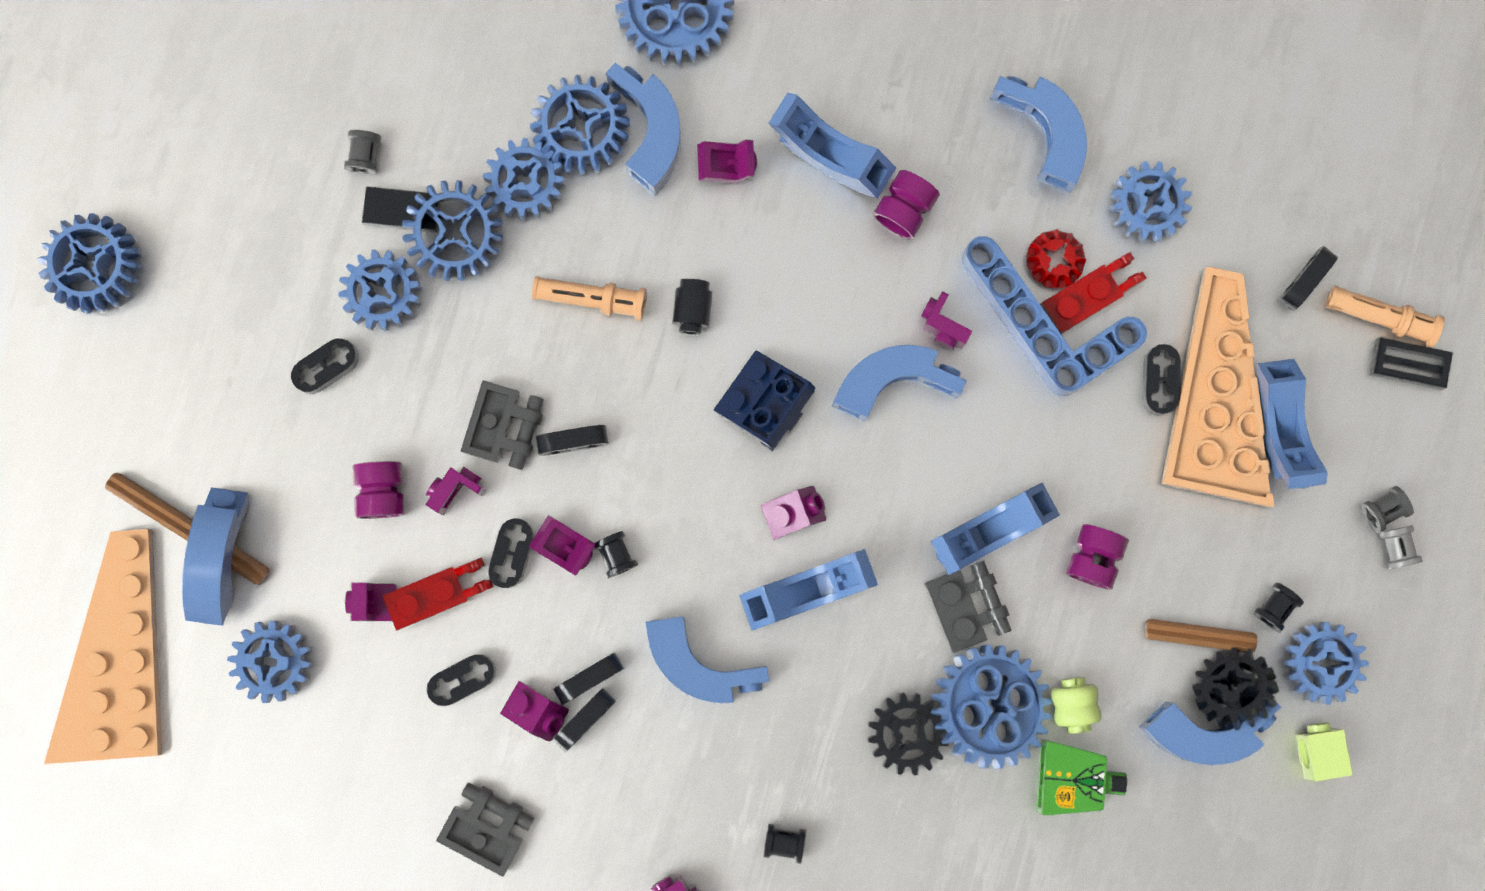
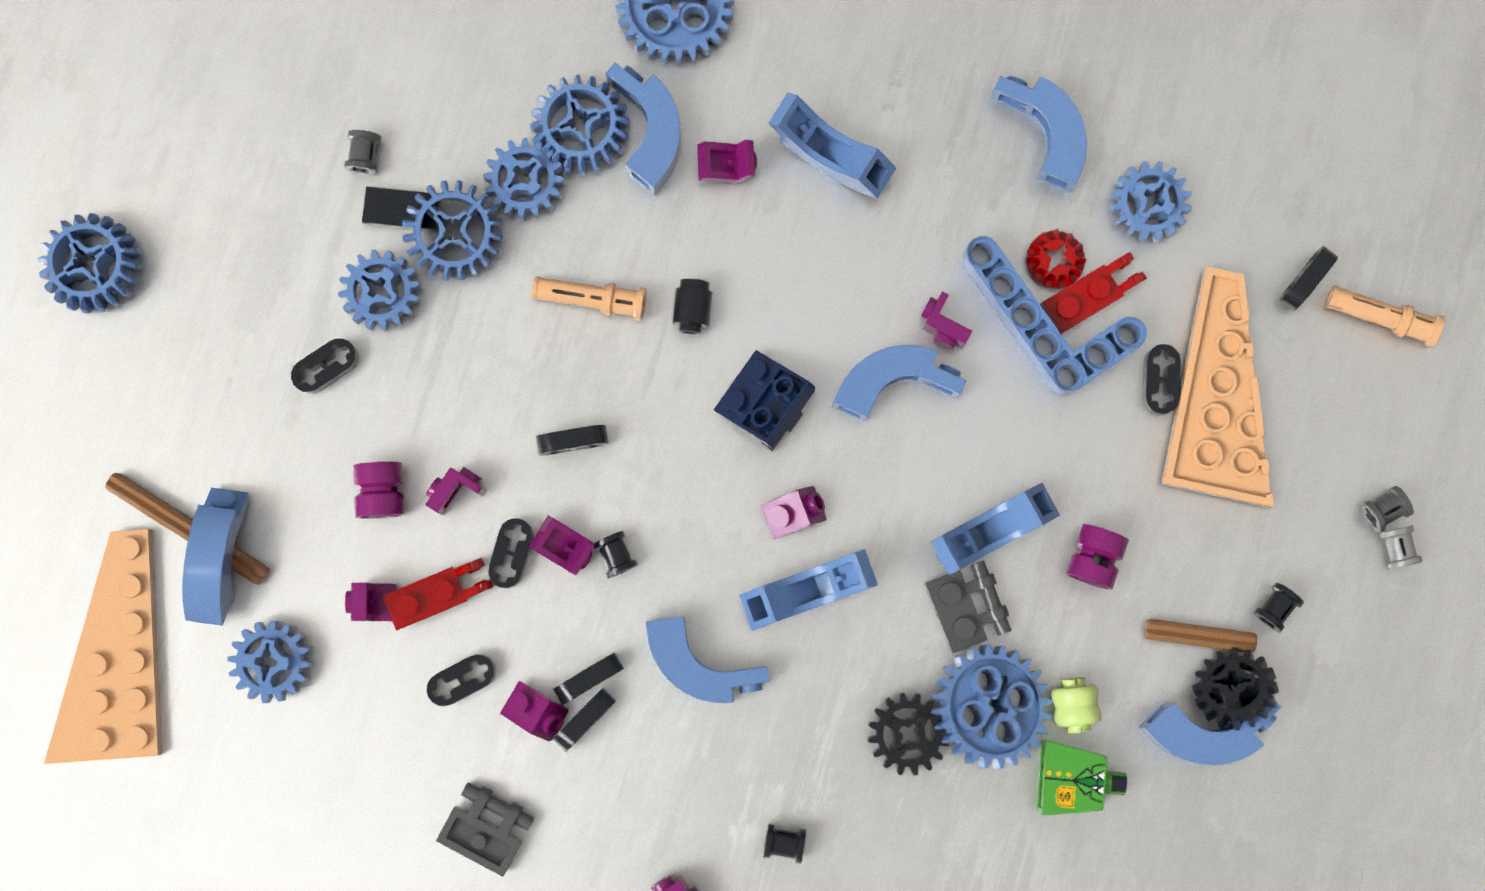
(491, 422): dark grey plate -> none
(903, 209): magenta wheel -> none
(1285, 426): medium blue arch -> none
(1323, 752): yellowish green brick -> none
(1325, 677): medium blue gear -> none
(1380, 358): black tile -> none

